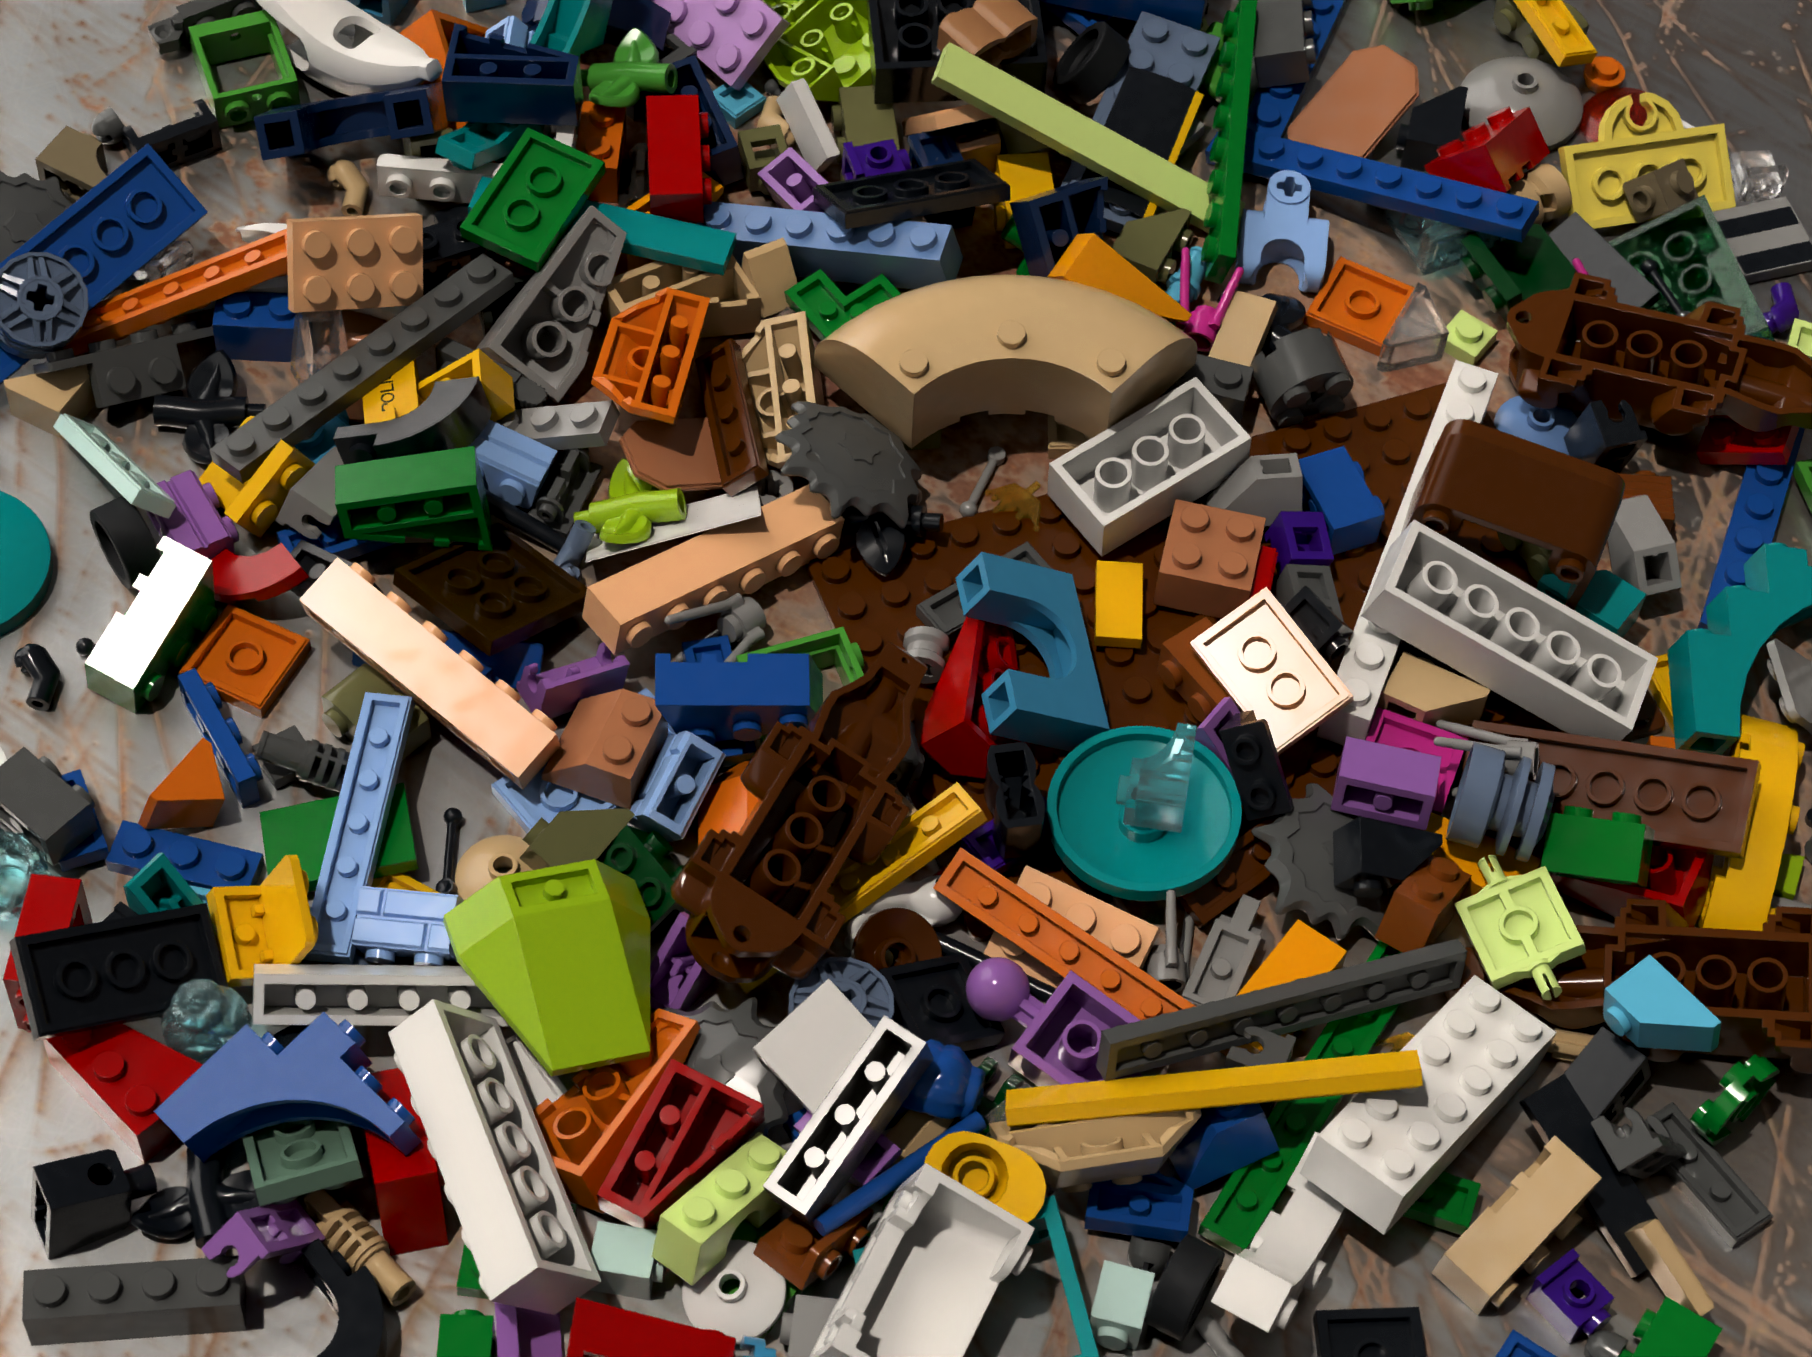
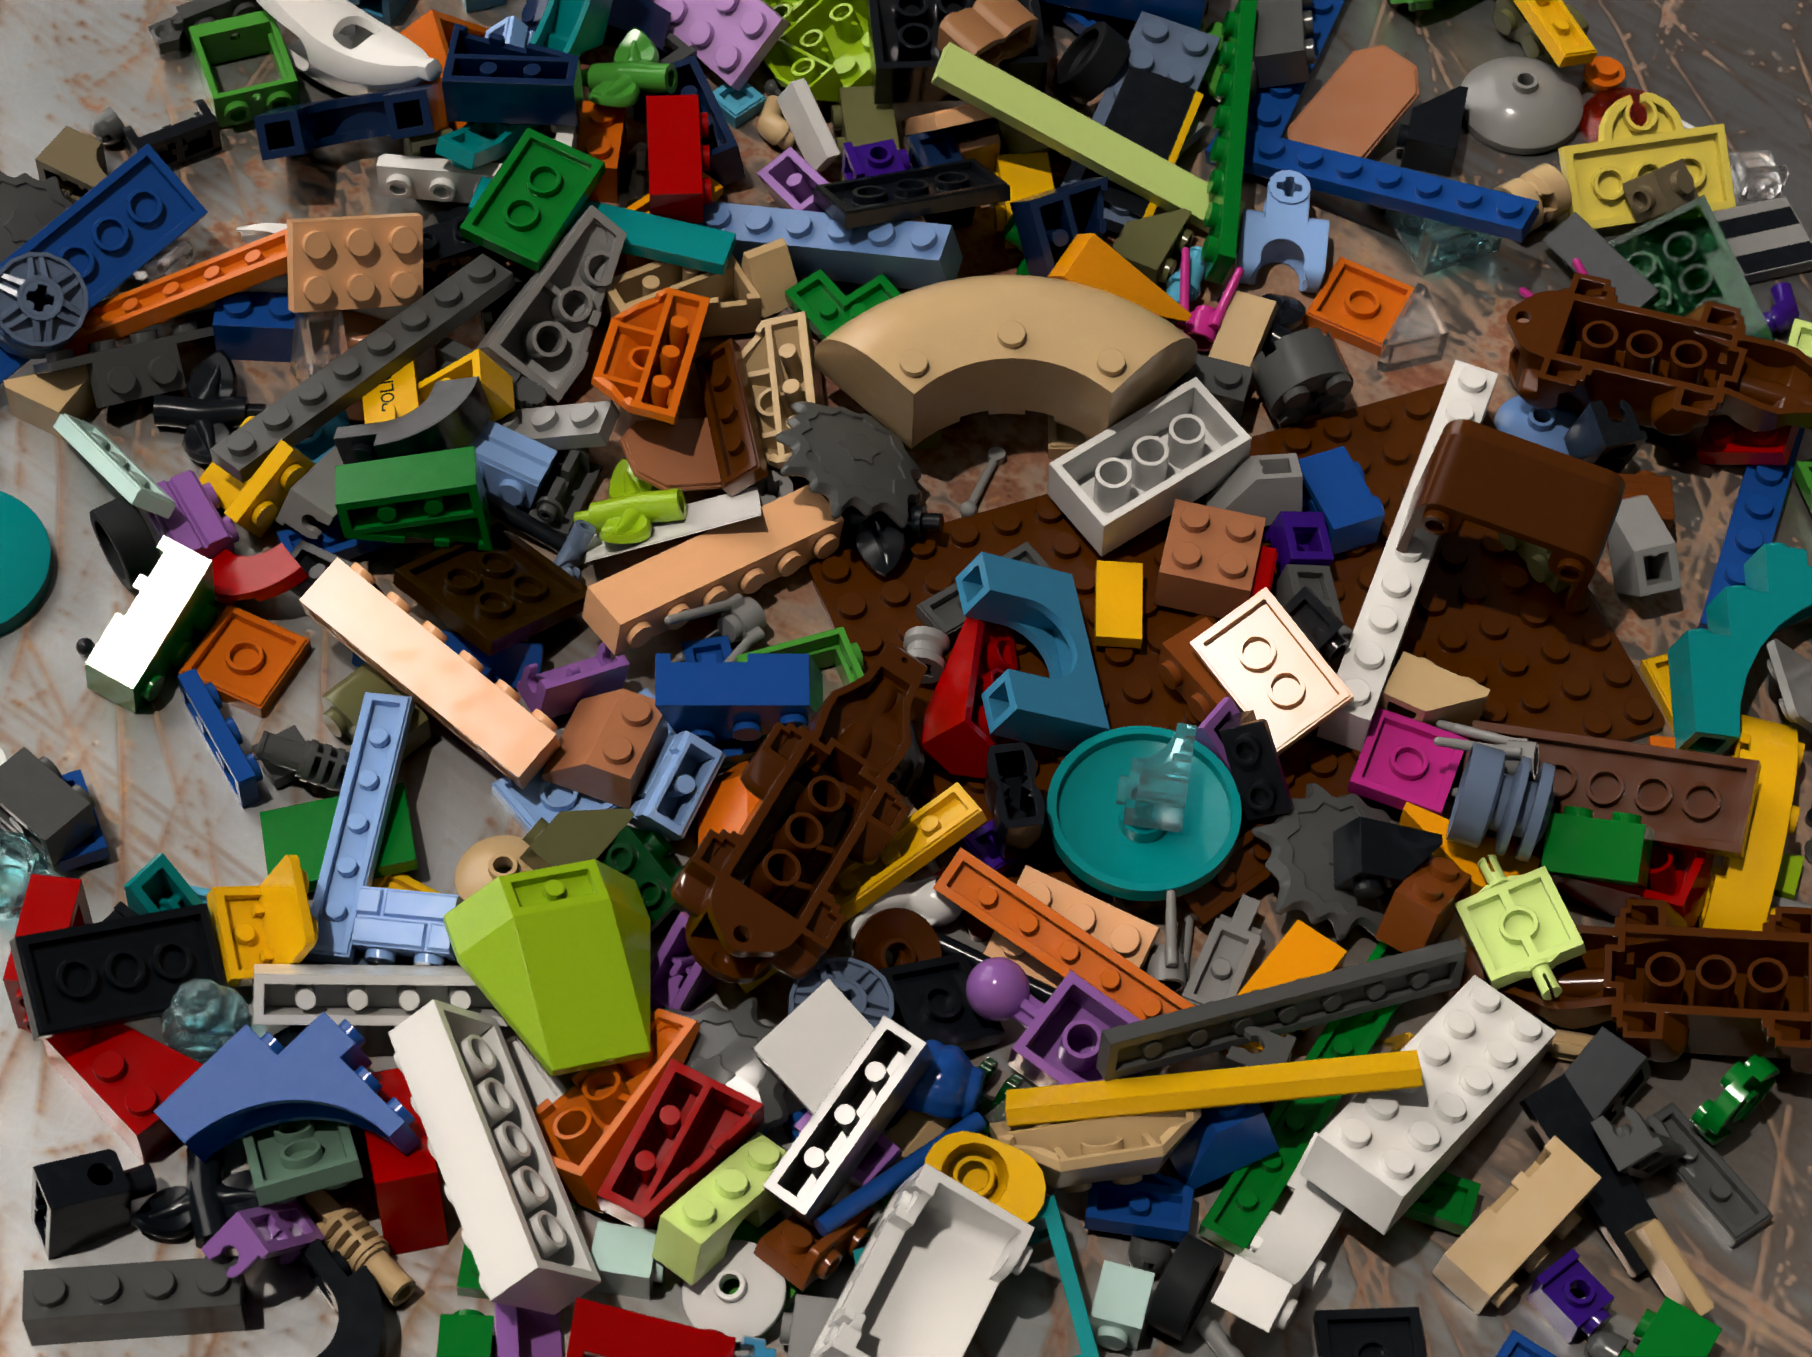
(45, 674): black arm -> none
(188, 795): orange slope -> none
(196, 859): blue plate -> none
(356, 186): tan arm -> none
(452, 818): black hinge -> none
(757, 160): olive brick -> none
(1018, 499): clear yellow piece -> none
(1386, 783): medium lavender brick -> none
(1469, 338): yellowish green plate -> none
(1493, 151): red wedge -> none
(1509, 636): white brick -> none
(1515, 268): dark green bracket -> none
(1605, 601): teal slope -> none
(1649, 268): black hinge -> none
(1659, 1011): medium azure slope -> none

